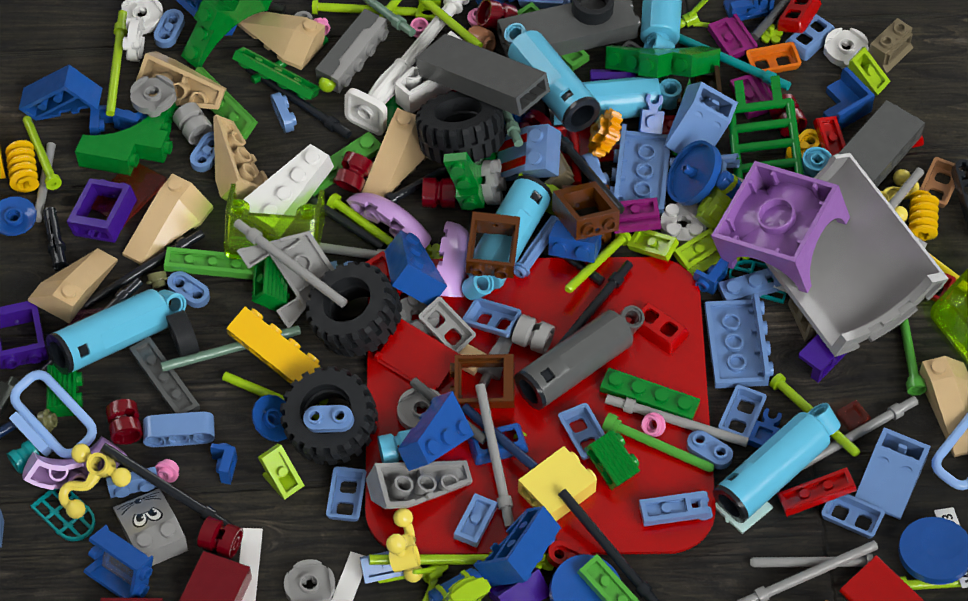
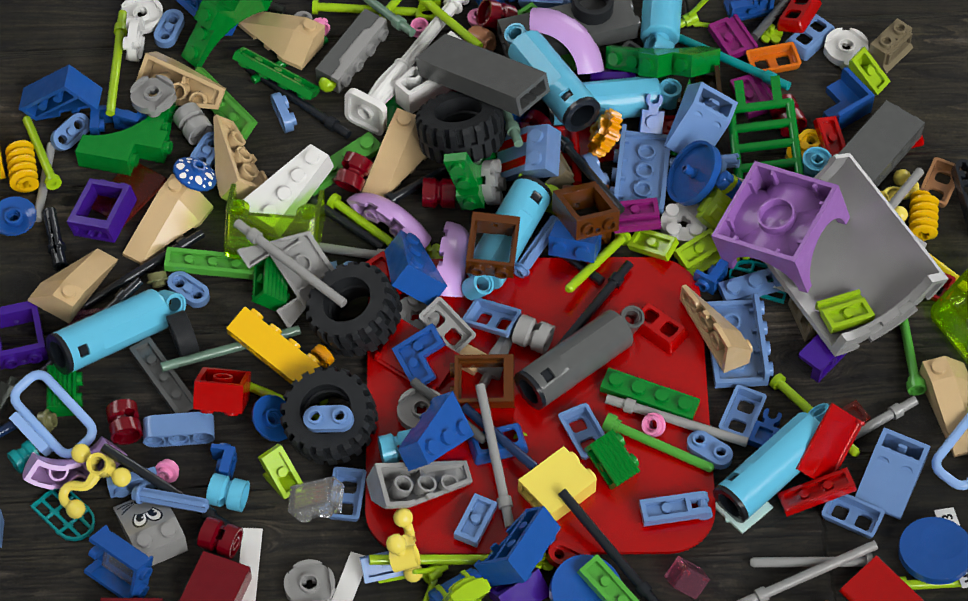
(69, 132): none -> medium blue plate
(169, 499): none -> medium blue axle
(194, 174): none -> blue dish
(221, 391): none -> red brick
(231, 493): none -> medium azure wheel
(316, 499): none -> clear brick
(323, 355): none -> light orange tile
(415, 349): none -> blue plate
(571, 35): none -> lavender brick
(687, 577): none -> clear pink panel
(722, 338): none -> tan wedge
(830, 443): none -> red piece
(845, 311): none -> lime plate

